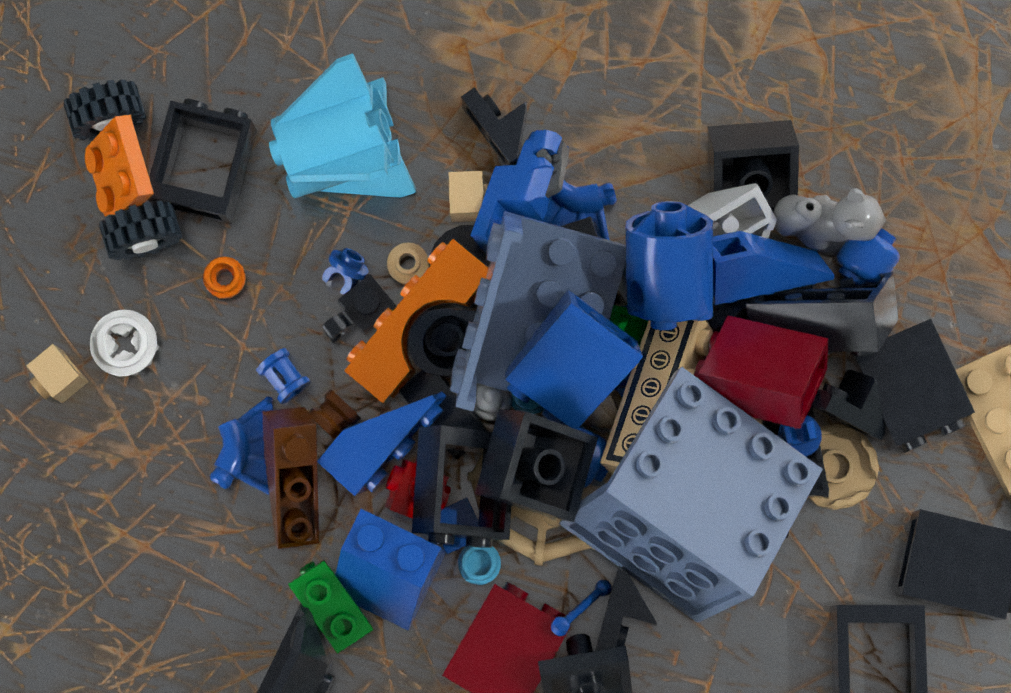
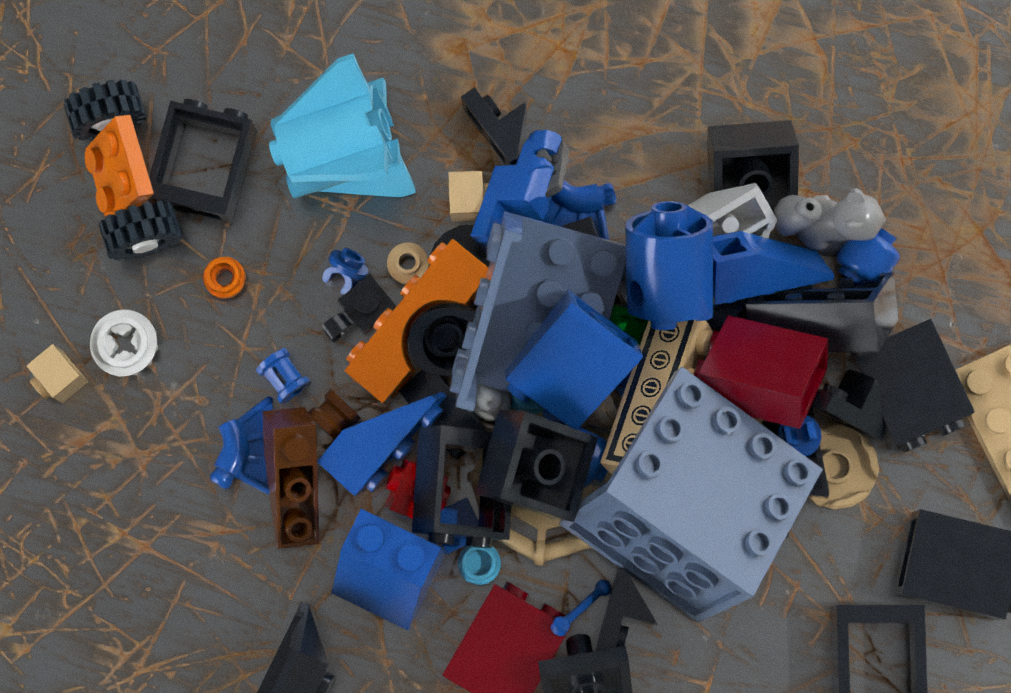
(330, 605): green hinge -> none

